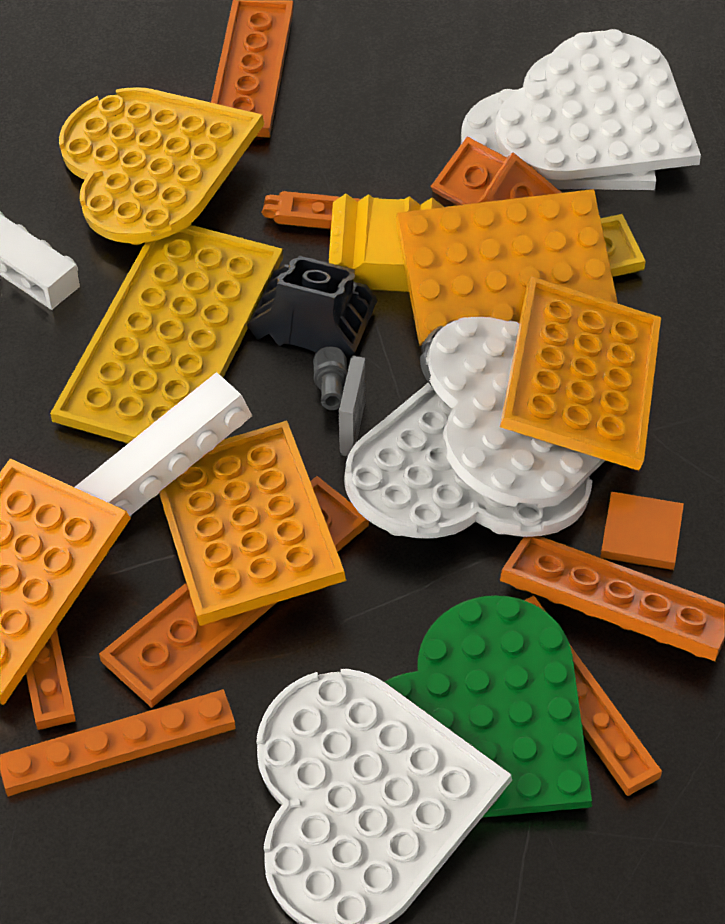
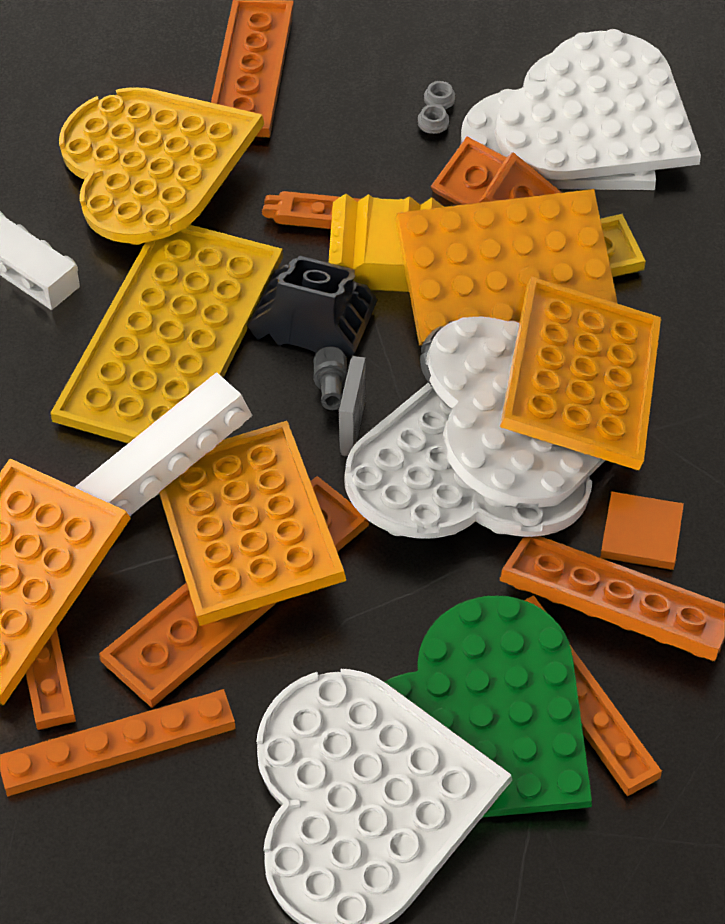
(433, 119): none -> light grey plate
(440, 94): none -> light grey plate

